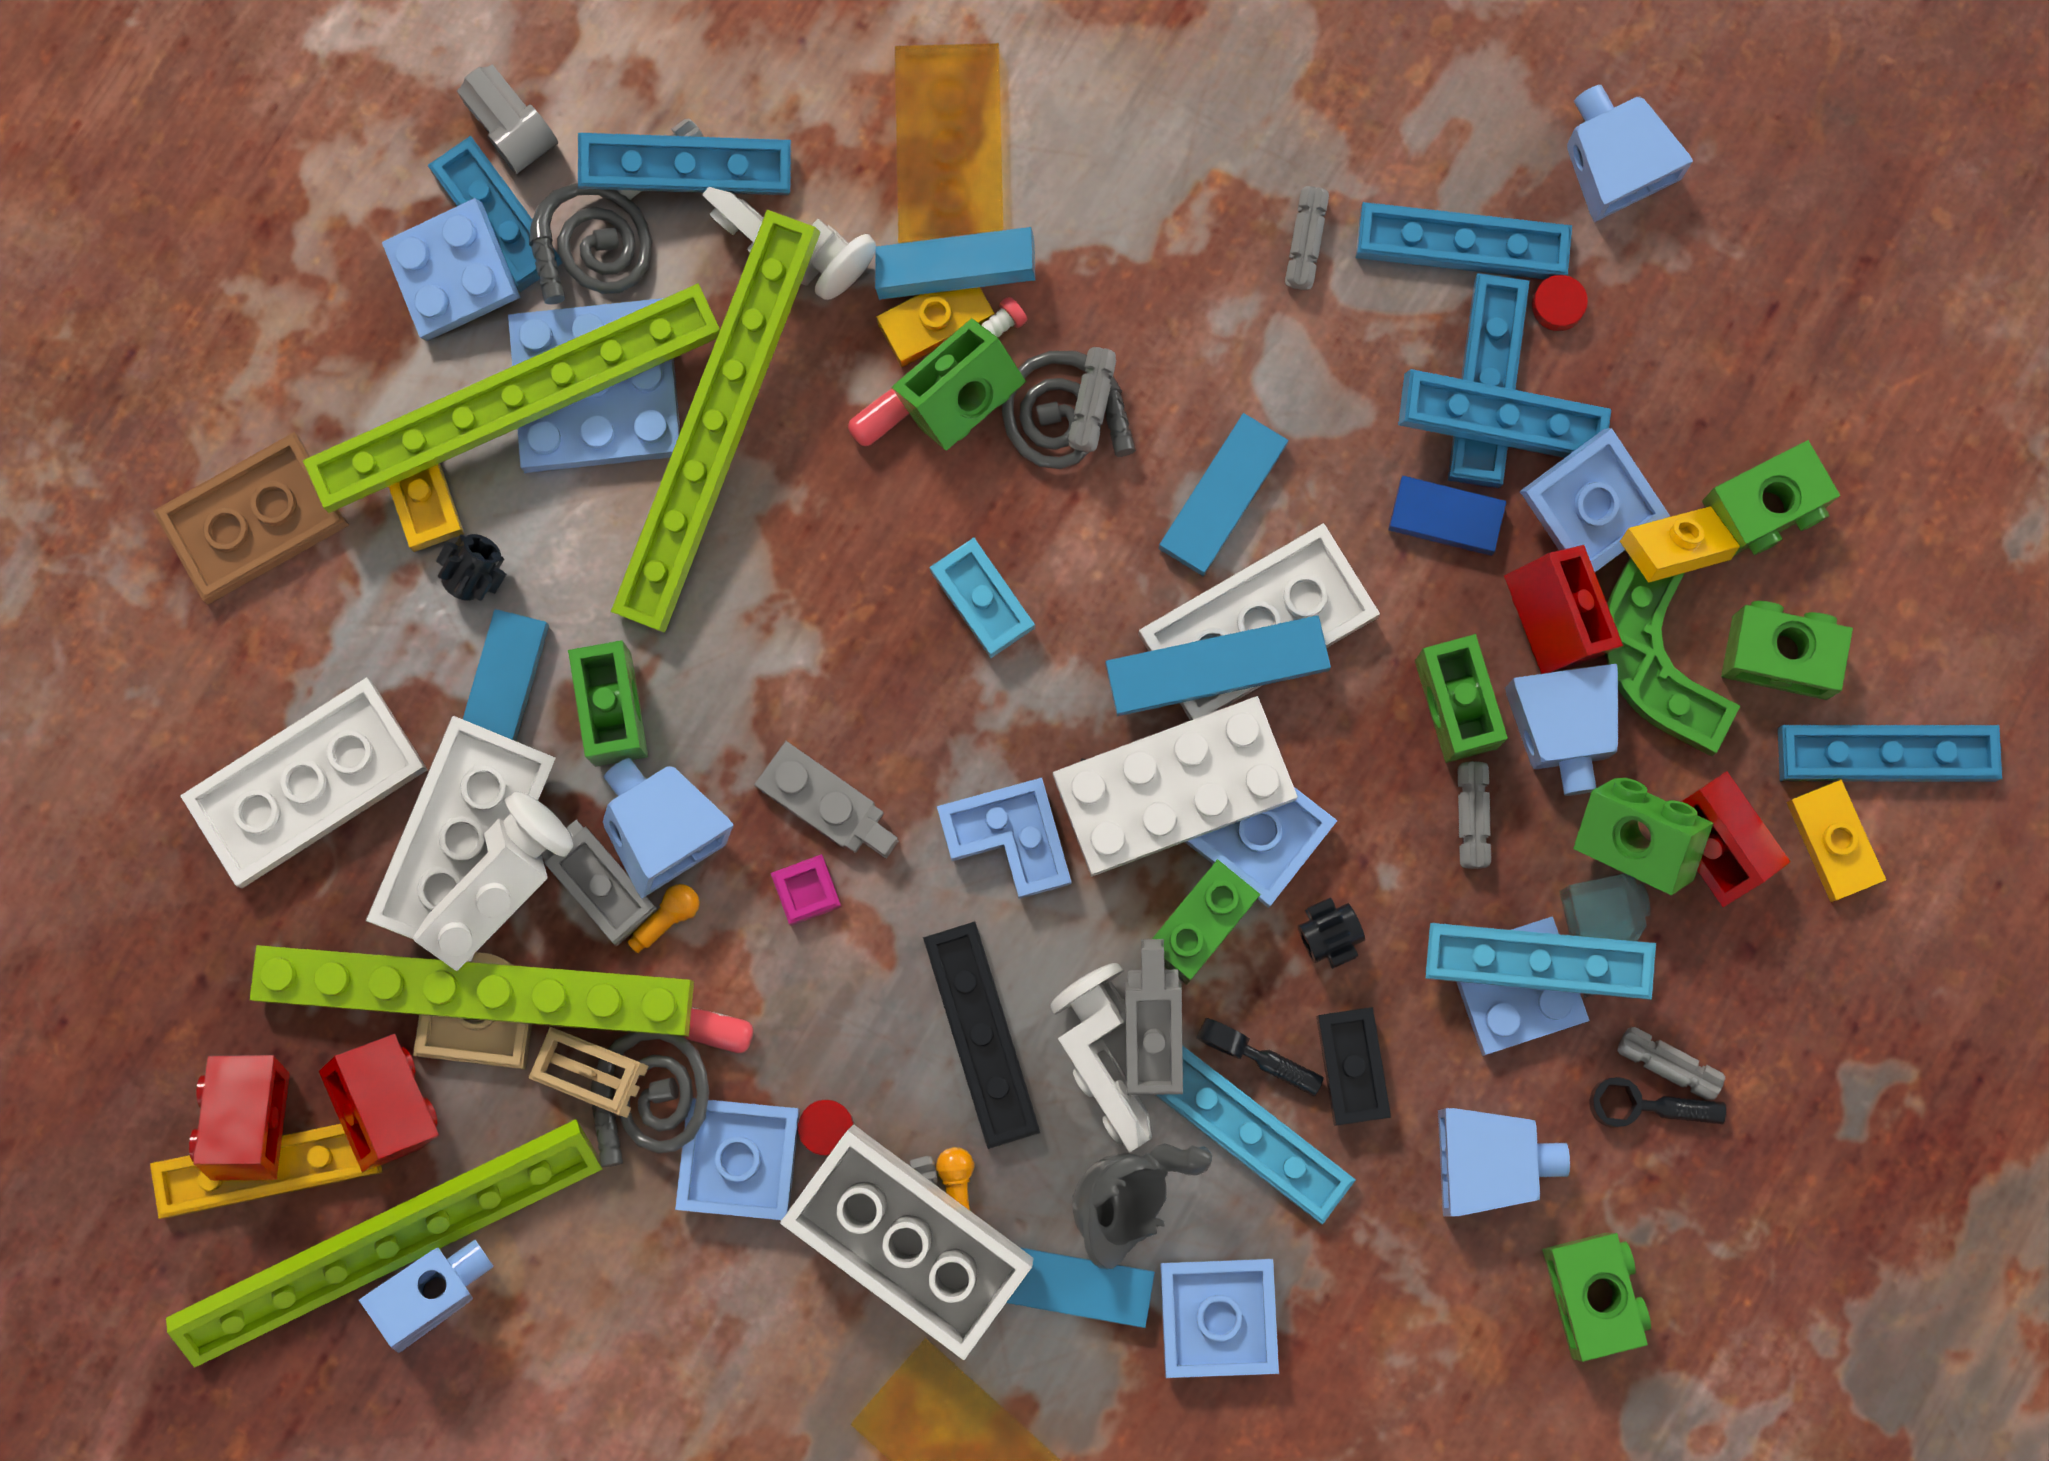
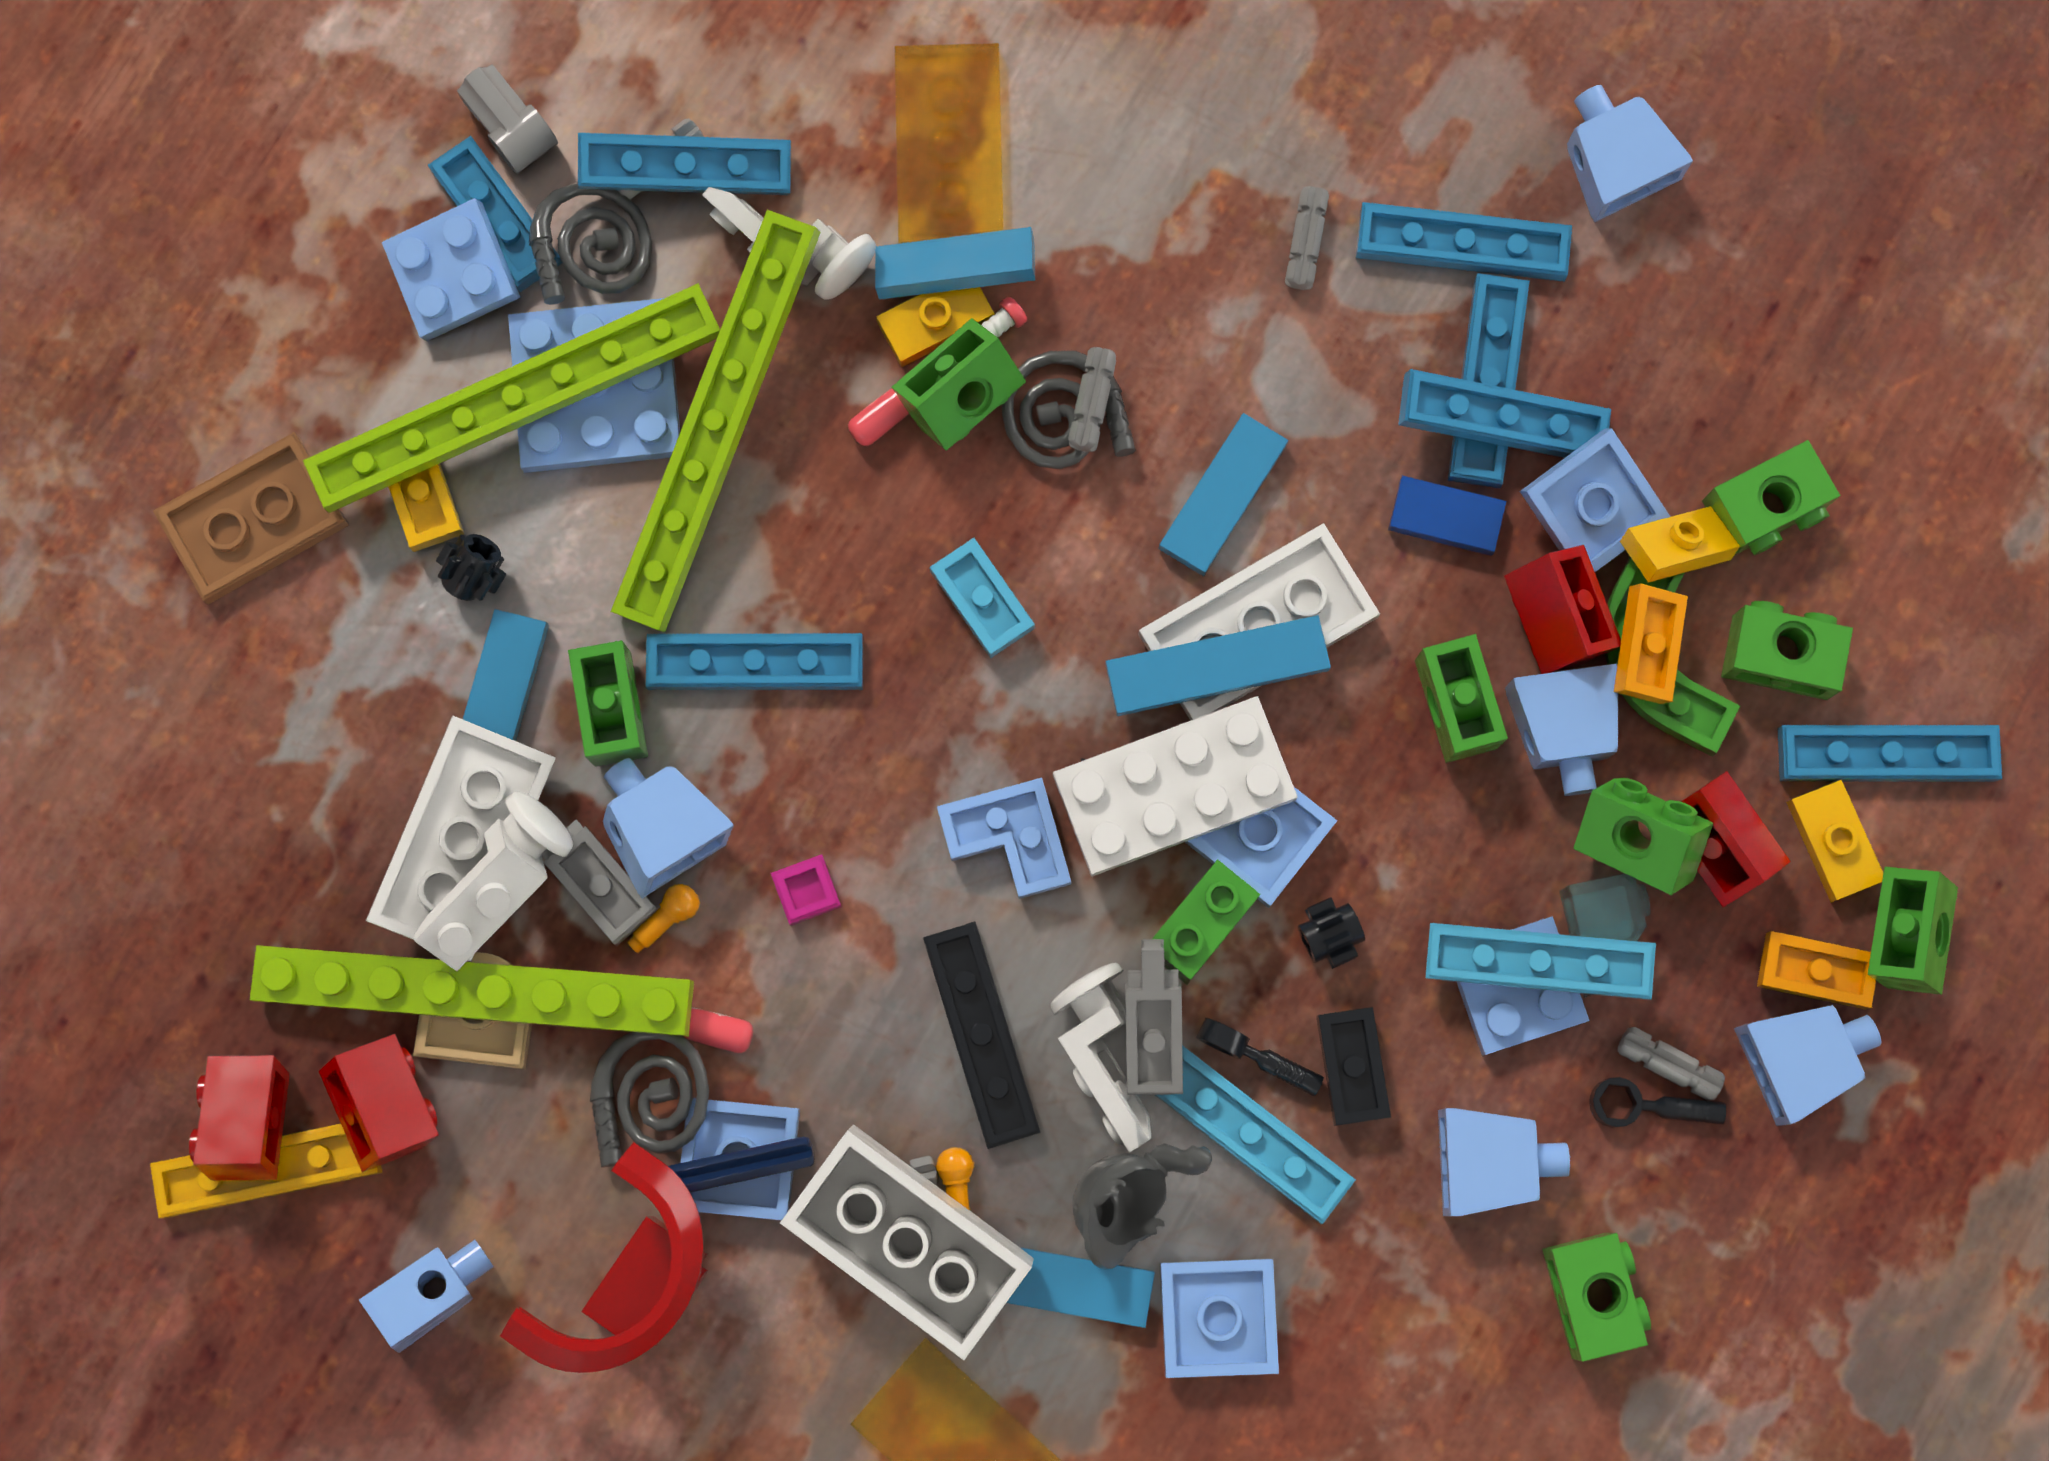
(303, 783): white plate -> none
(383, 1243): lime plate -> none
(624, 1087): tan tile -> none
(643, 1288): none -> red piece
(746, 1164): none -> dark blue axle
(754, 661): none -> dark azure tile
(823, 1126): red tile -> none
(825, 801): light grey hinge -> none
(1474, 815): light grey axle -> none
(1559, 302): red tile -> none
(1650, 644): none -> light orange plate
(1806, 1058): none -> light blue torso
(1816, 970): none -> light orange plate
(1913, 930): none -> bright green brick

